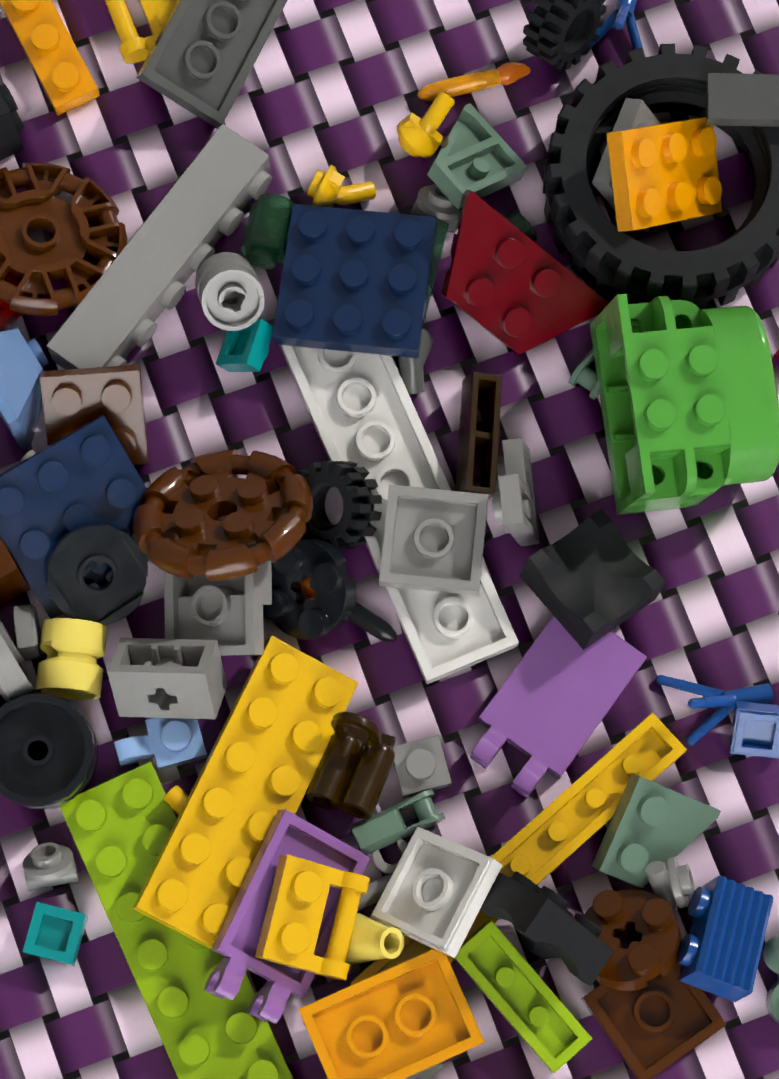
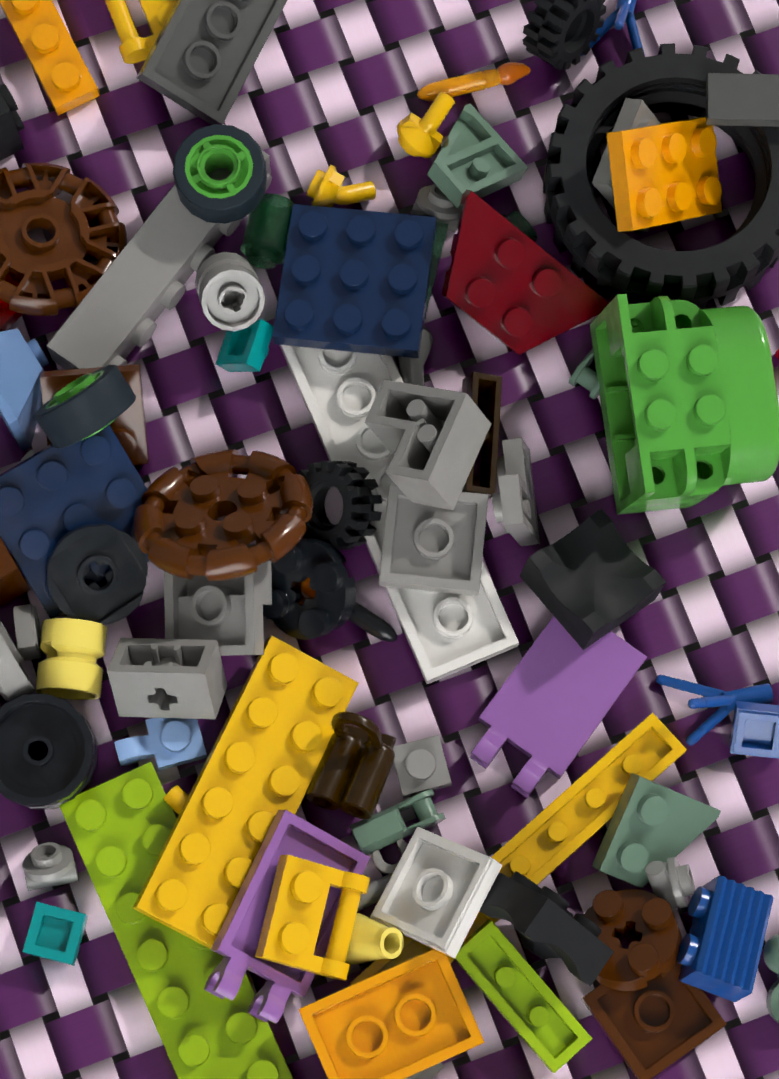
(85, 406): none -> black wheel
(213, 149): none -> wheel
(433, 439): none -> light grey brick

